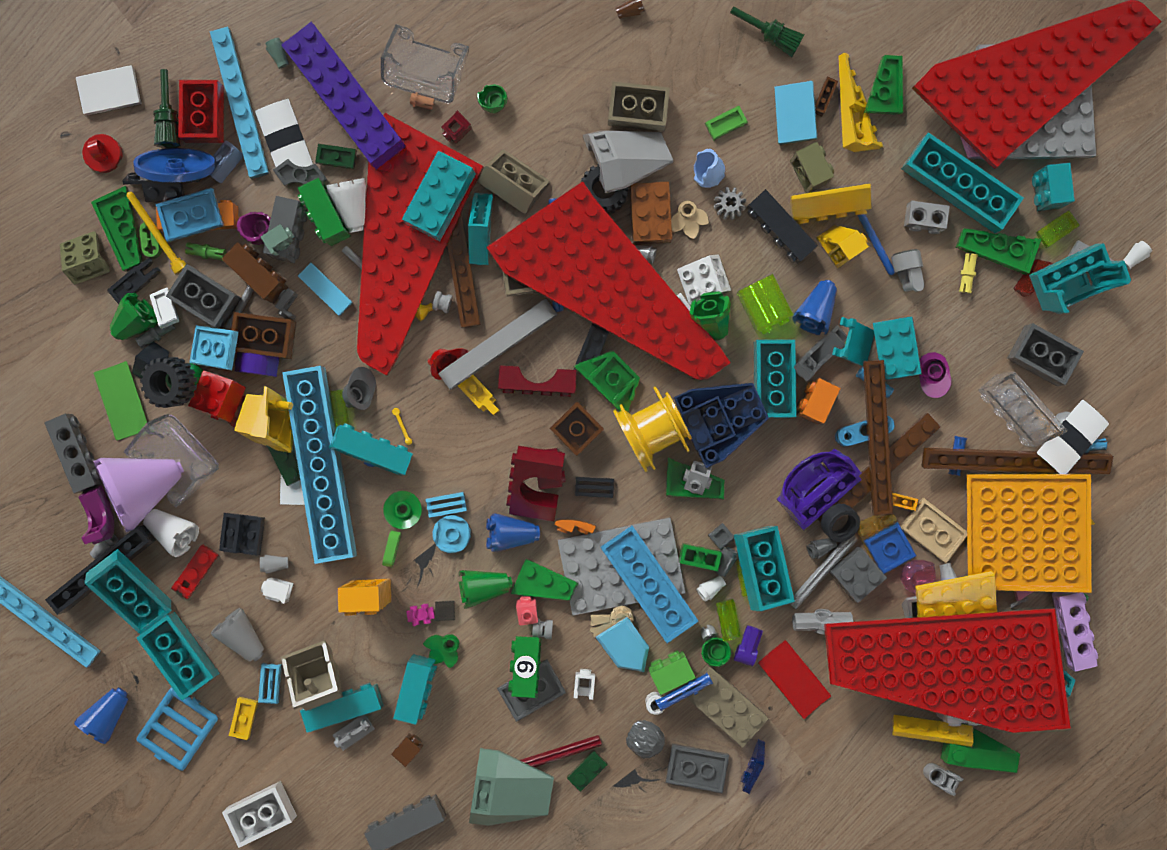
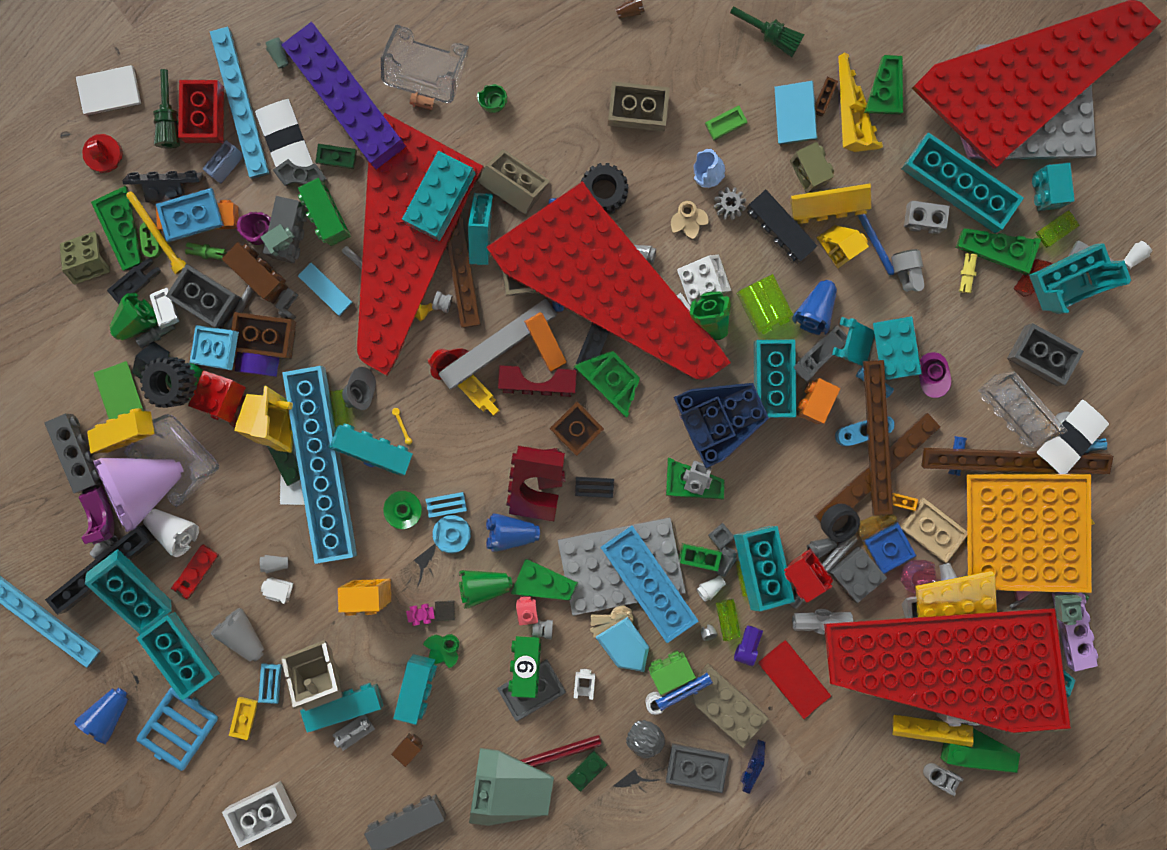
(120, 431): none -> yellow brick
(174, 165): blue dish -> none
(242, 534): black slope -> none
(350, 202): white cone -> none
(391, 549): bright green beam -> none
(461, 132): dark red window -> none
(545, 341): none -> orange tile
(566, 525): orange slope -> none
(627, 156): light grey wedge -> none
(650, 213): dark orange brick -> none
(653, 428): yellow wheel -> none
(716, 652): green hair -> none
(808, 576): none -> red brick
(841, 478): dark purple piece -> none
(1063, 604): none -> sand green brick

